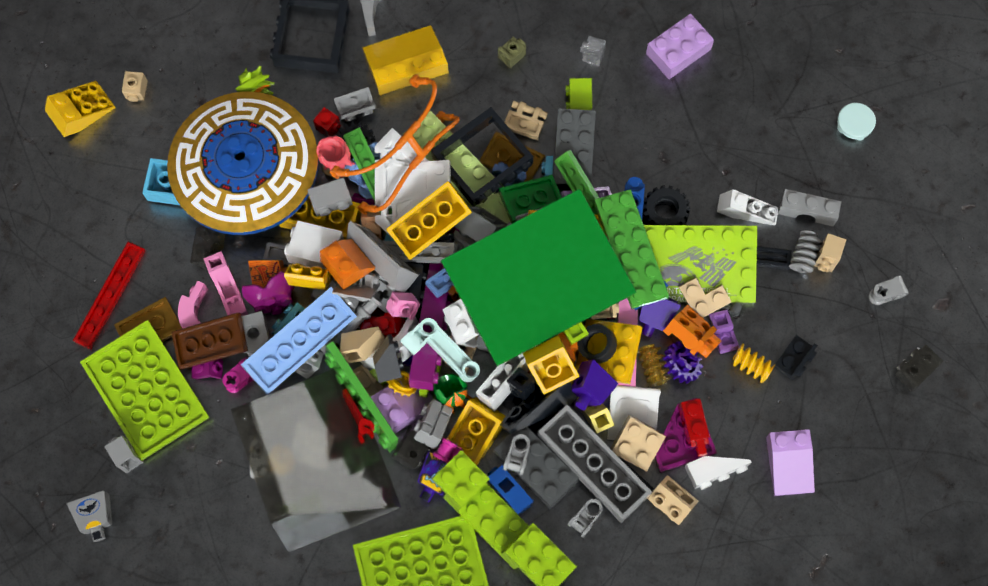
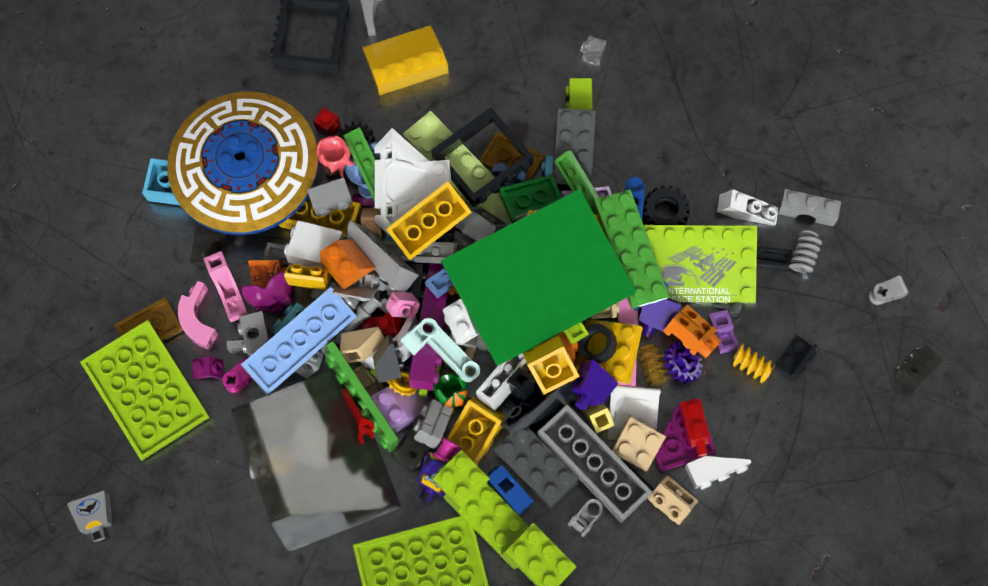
(78, 107): yellow slope -> none
(109, 295): red tile -> none
(123, 454): light grey brick -> none
(134, 86): tan brick -> none
(209, 341): reddish brown tile -> none
(254, 82): lime hair -> none
(355, 103): light grey bracket -> none
(421, 153): orange bar -> none
(509, 56): olive brick -> none
(517, 455): light grey piece -> none
(523, 124): tan plate -> none
(679, 46): lavender brick -> none
(703, 302): tan plate -> none
(791, 462): lavender slope -> none
(830, 253): tan brick -> none
(856, 121): light aqua tile -> none

